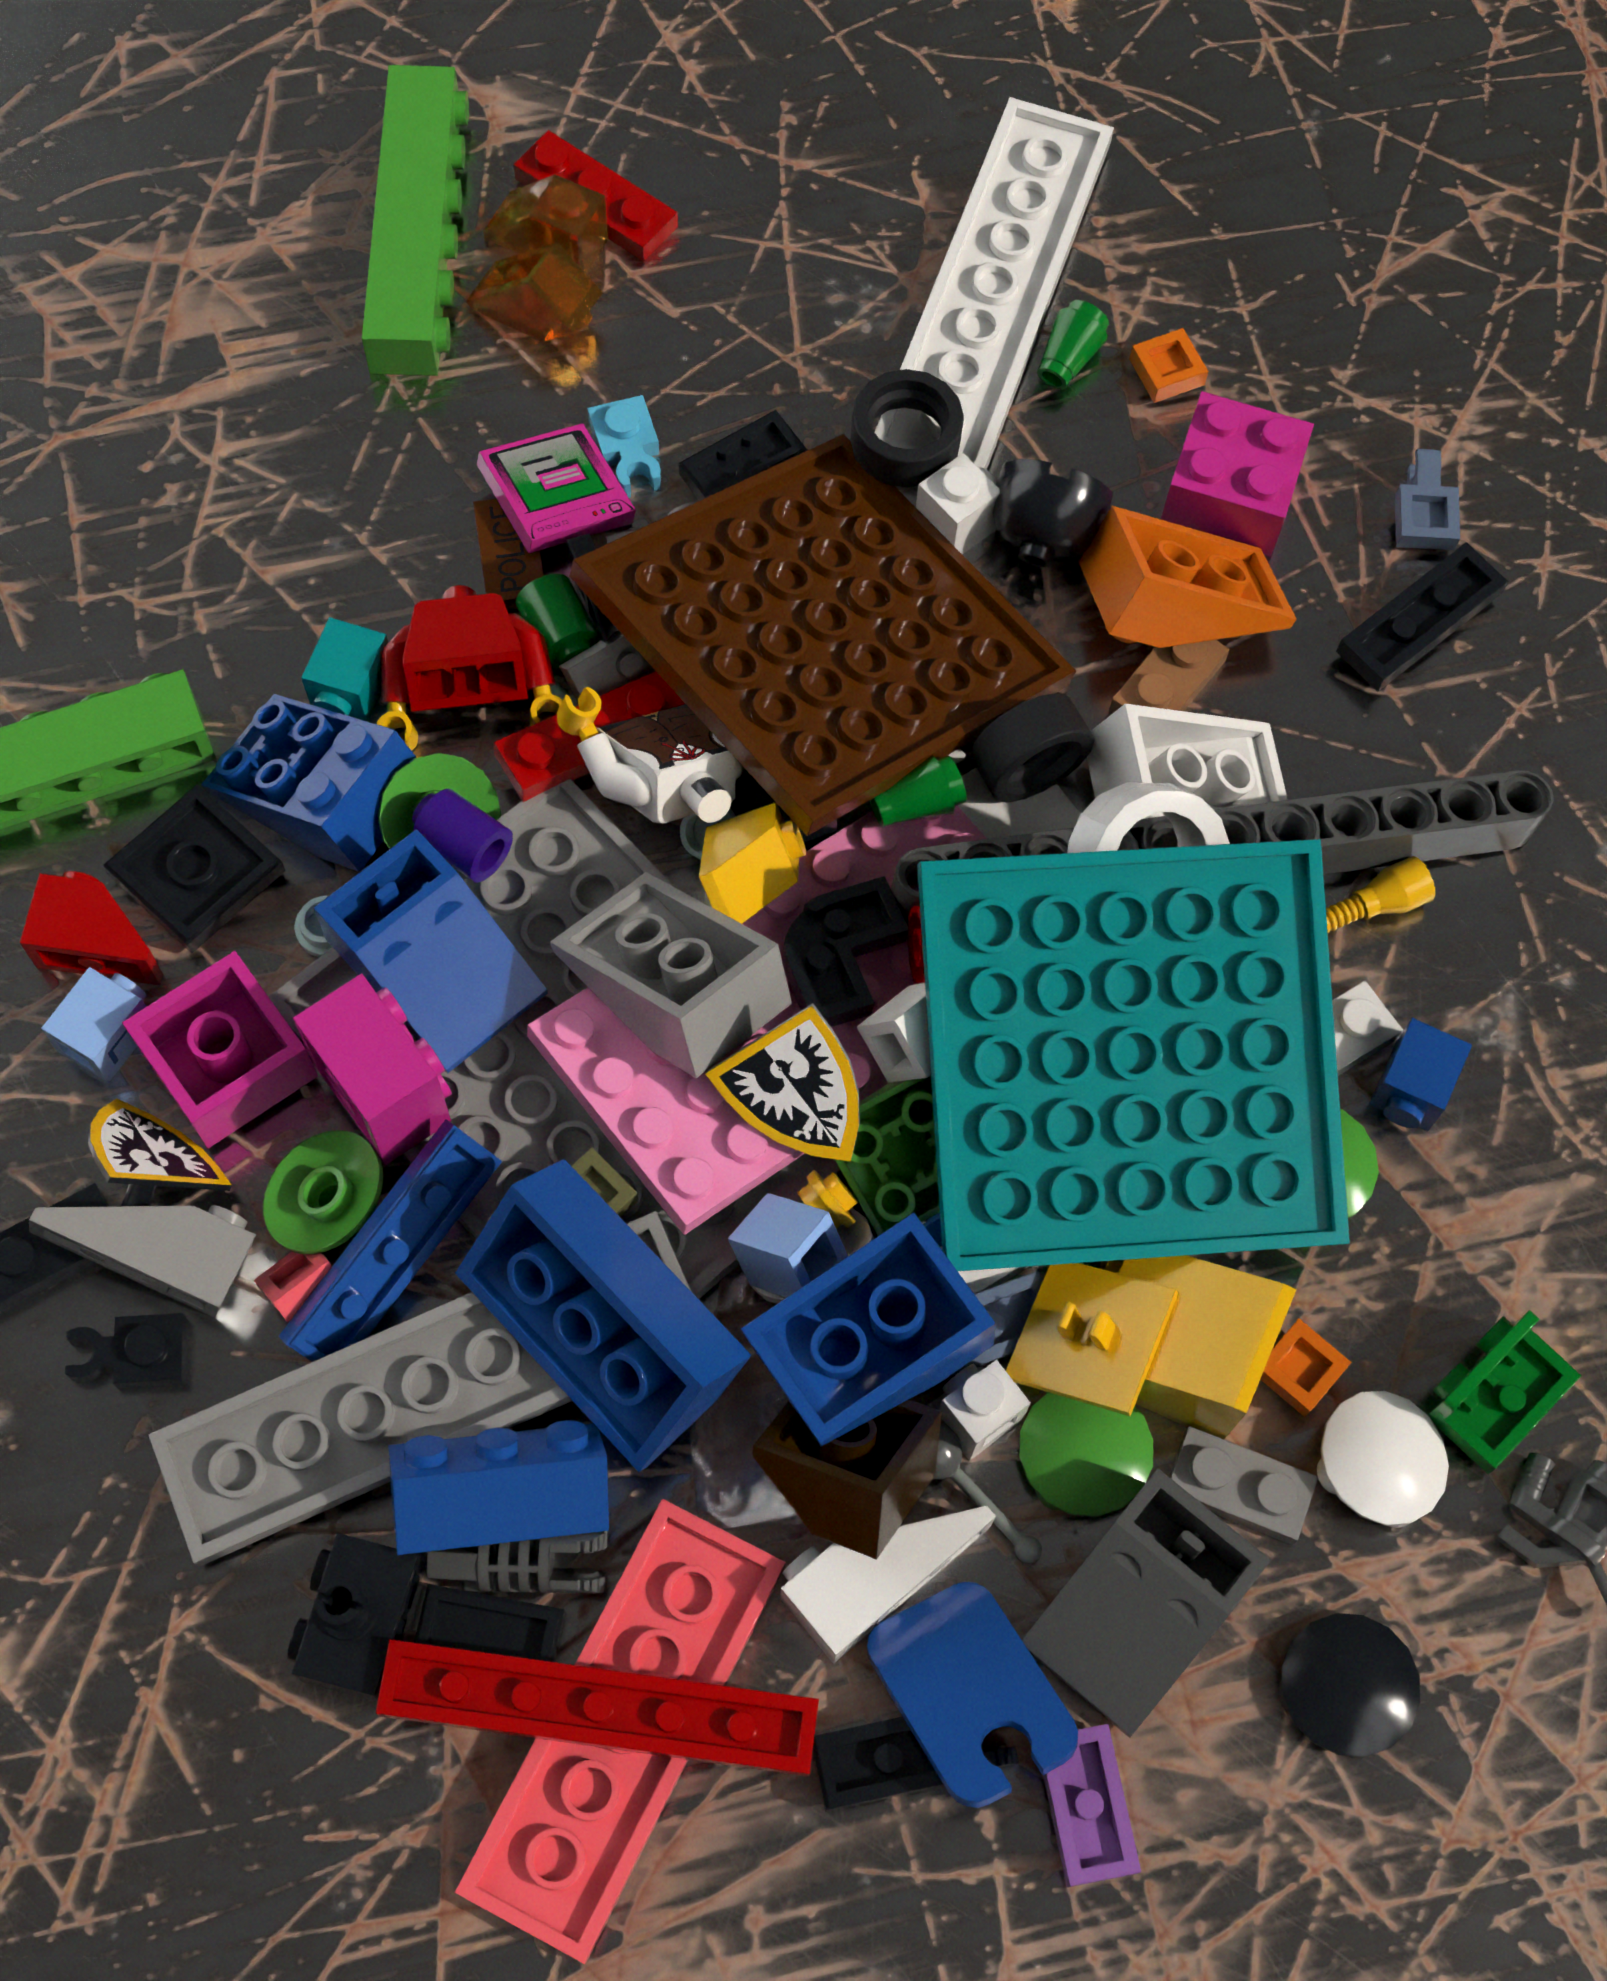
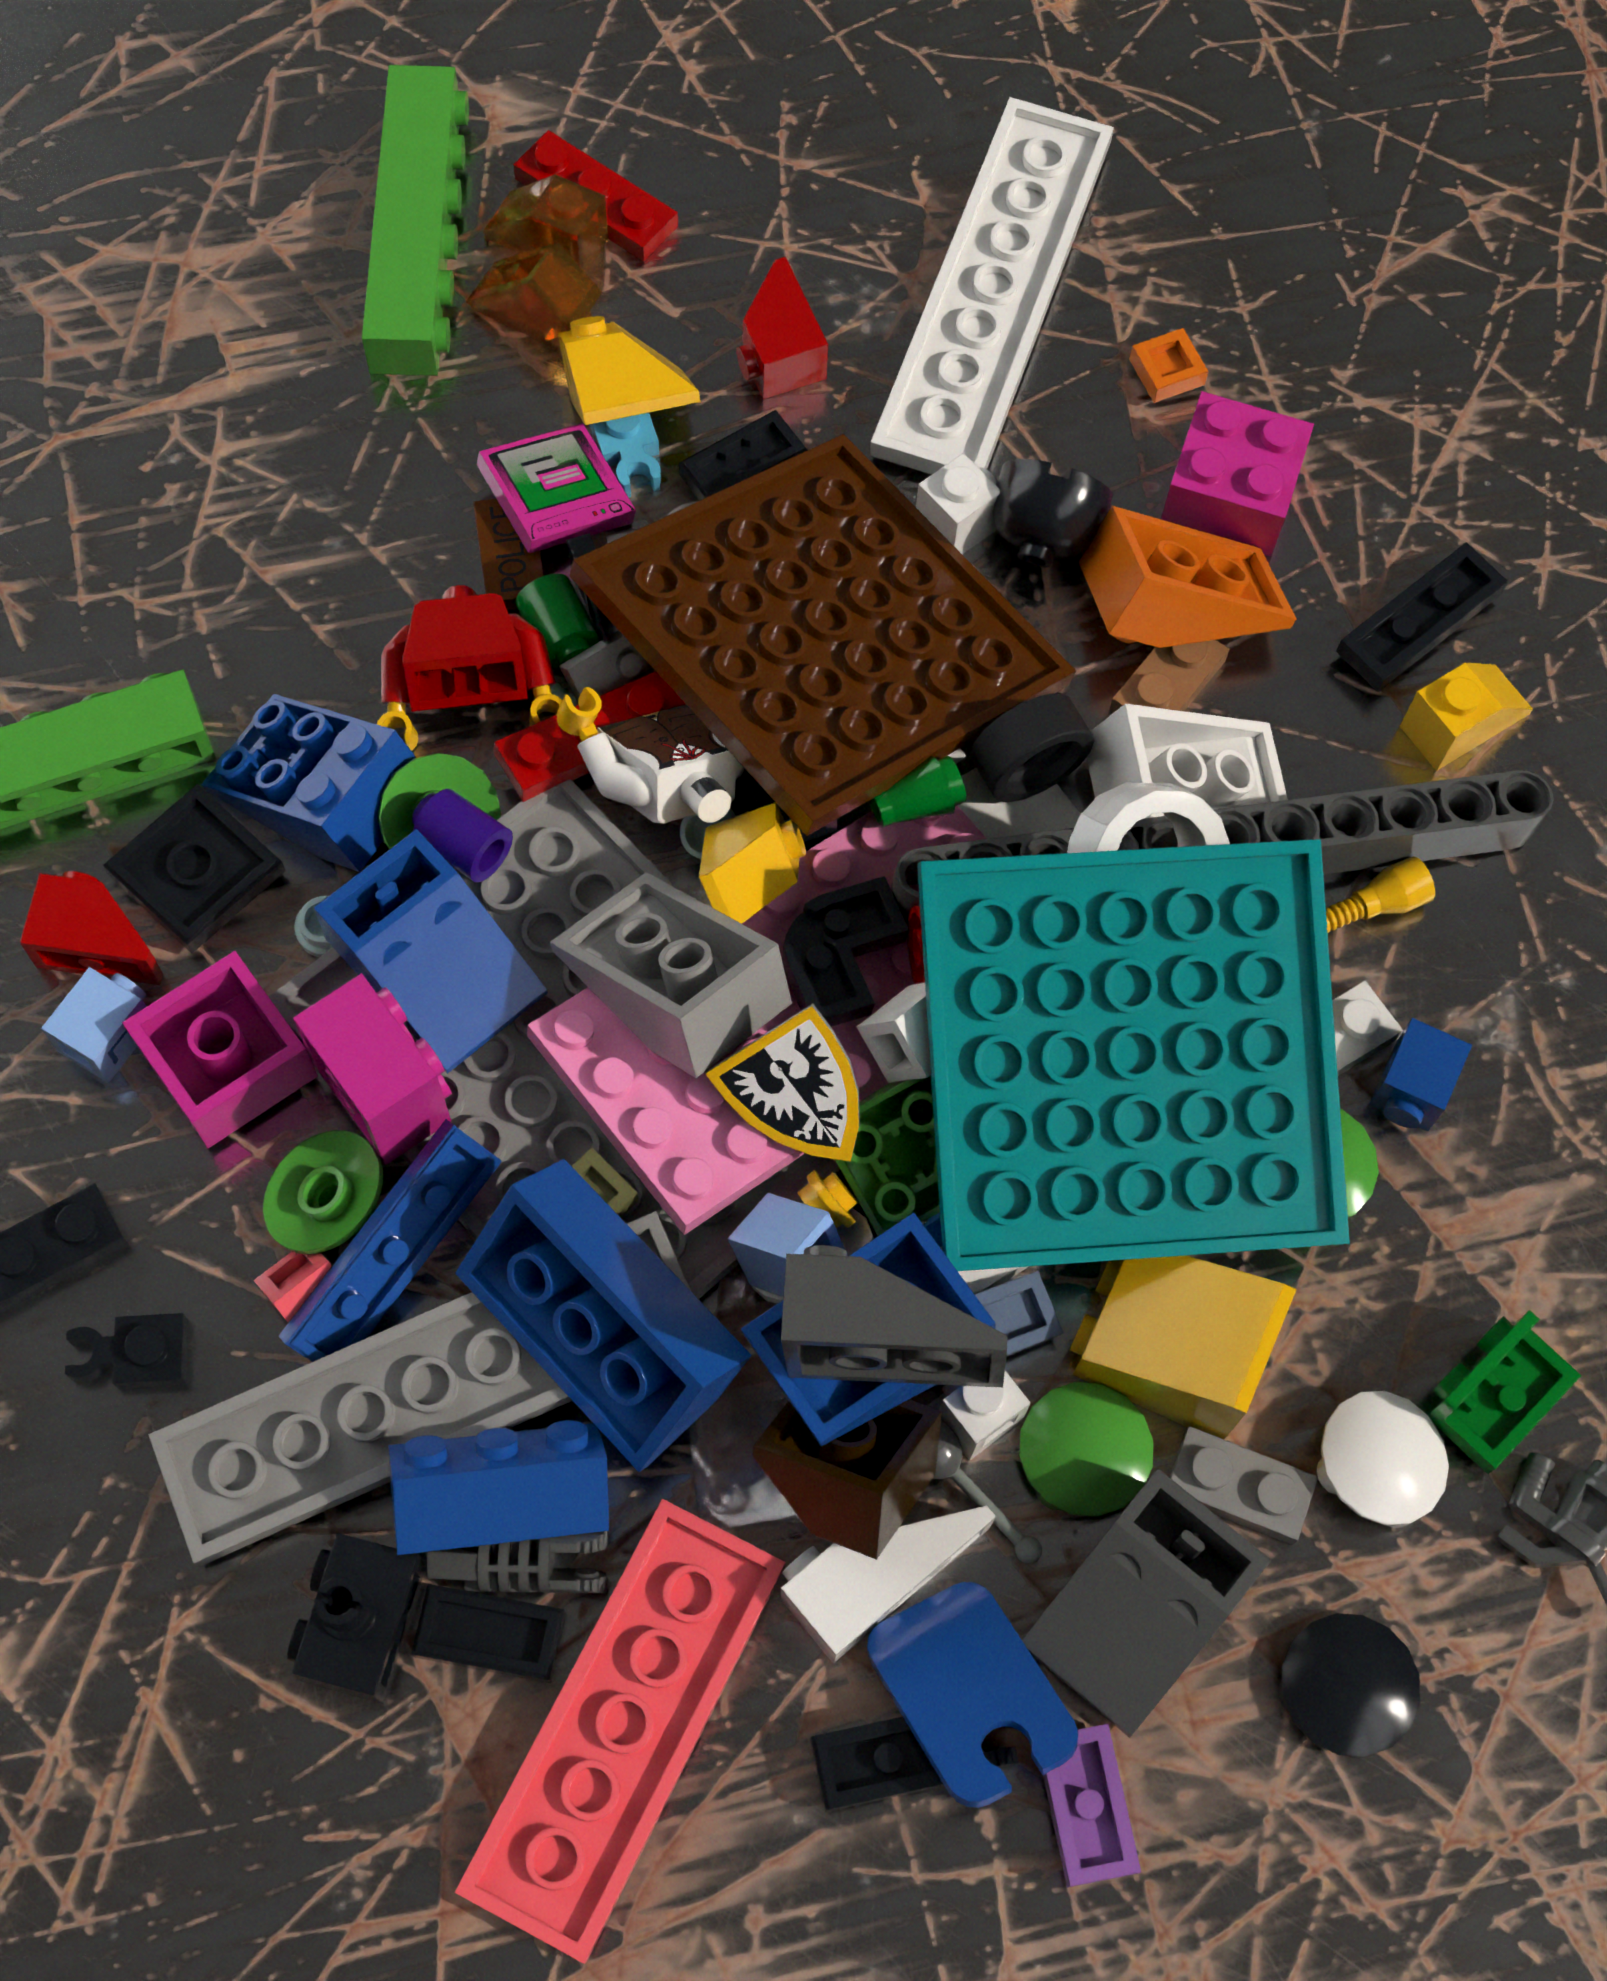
(148, 1153): shield -> none
(166, 1248): light grey slope -> none
(345, 669): teal brick -> none
(598, 1707): red plate -> none
(618, 374): none -> yellow slope
(781, 336): none -> red slope
(869, 1325): none -> dark grey slope
(912, 391): black tyre -> none
(1073, 341): green cone -> none
(1092, 1335): yellow piece -> none
(1303, 1367): orange plate -> none
(1425, 510): sand blue plate -> none
(1462, 712): none -> yellow slope

